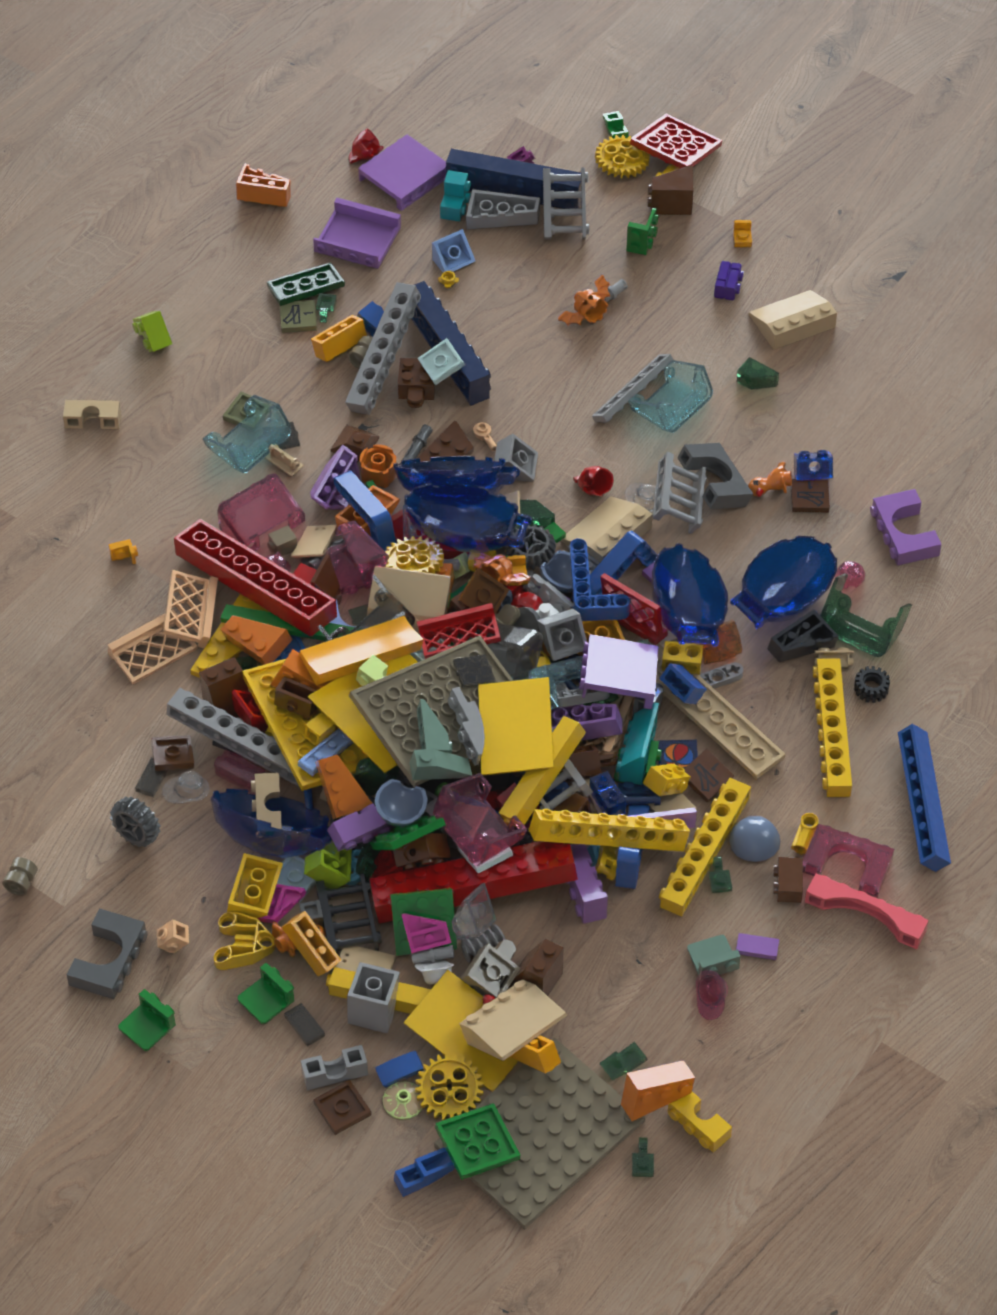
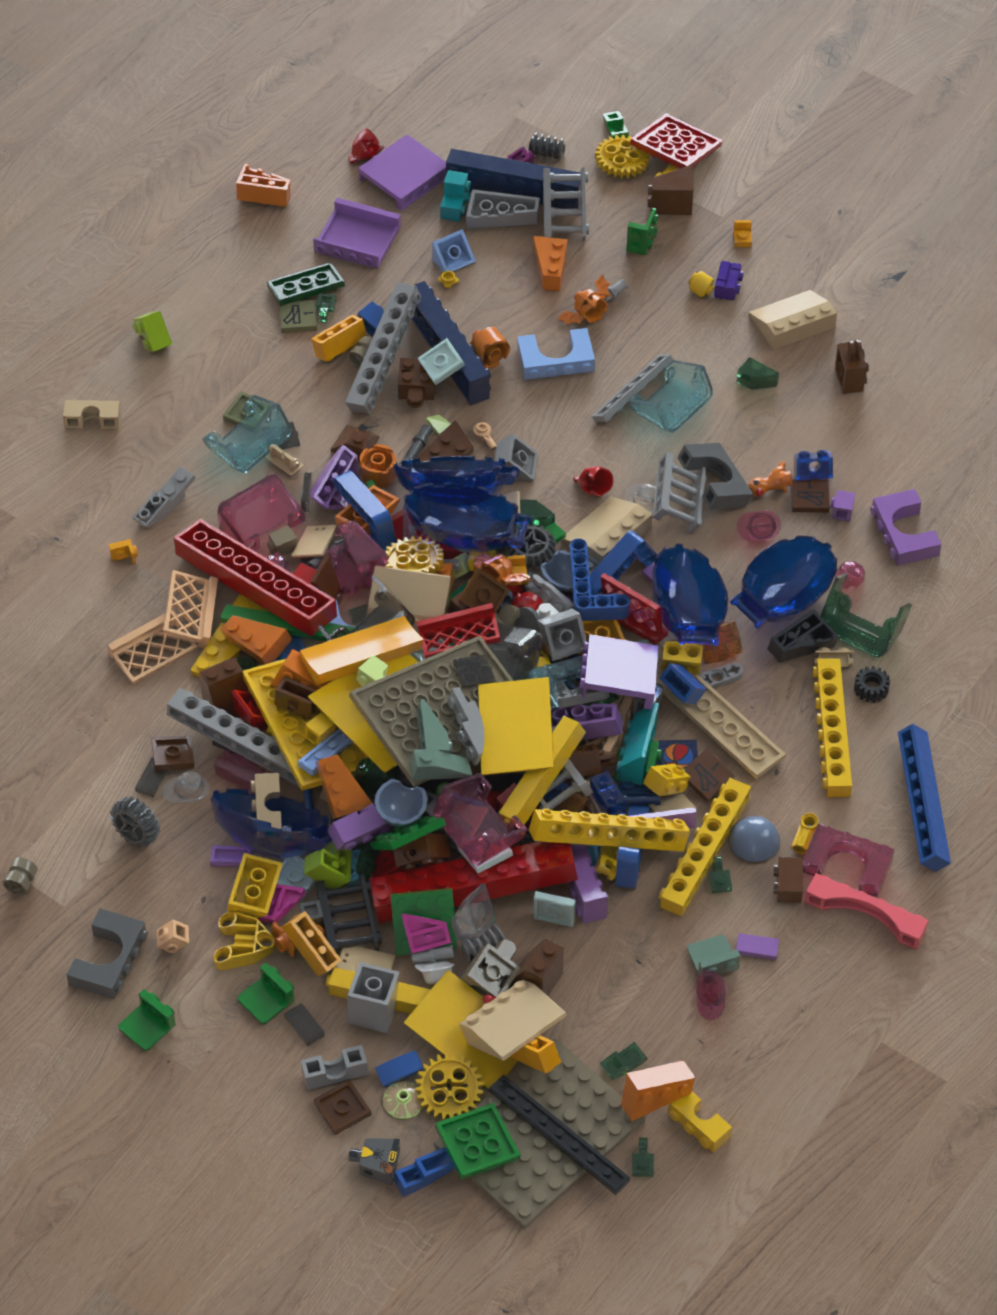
(165, 500): none -> light grey slope
(228, 856): none -> medium lavender tile
(307, 487): none -> clear smoke tile
(377, 1159): none -> dark grey torso
(438, 424): none -> yellowish green slope
(490, 346): none -> orange brick
(537, 365): none -> light blue arch
(543, 146): none -> dark grey piece
(551, 261): none -> orange wedge
(554, 909): none -> light aqua tile
(559, 1134): none -> black tile
(701, 284): none -> yellow head
(758, 525): none -> clear pink piece
(842, 505): none -> medium lavender brick
(851, 366): none -> reddish brown brick

